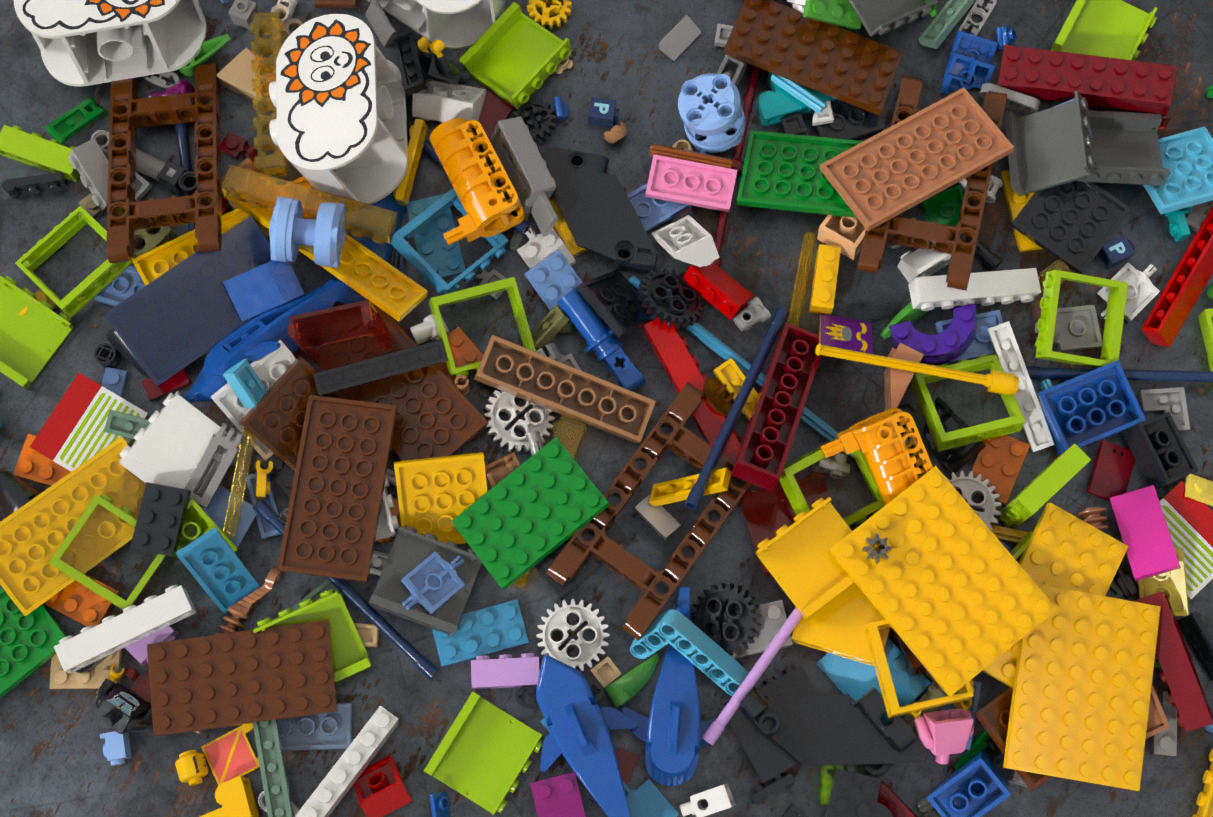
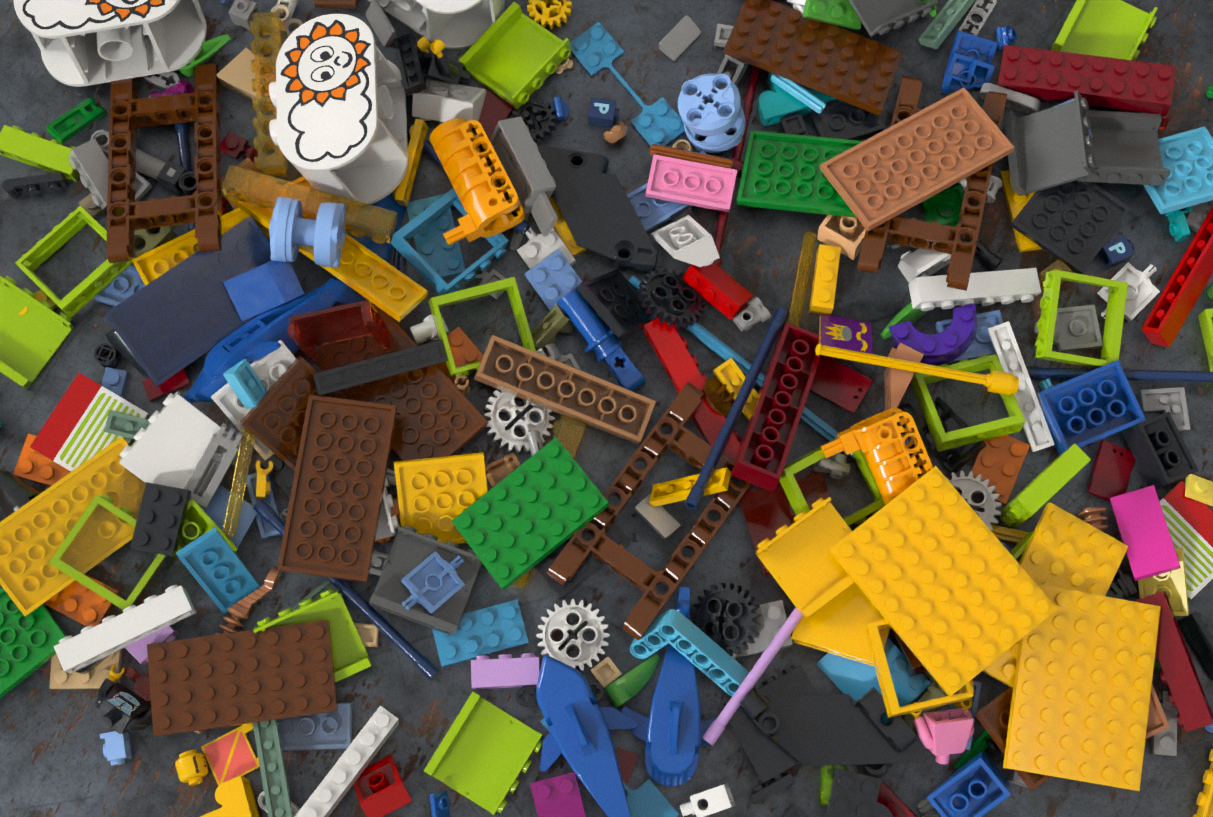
(597, 50): none -> dark azure hinge
(824, 117): white tile -> none
(840, 384): none -> dark red container
(872, 552): dark grey gear -> none

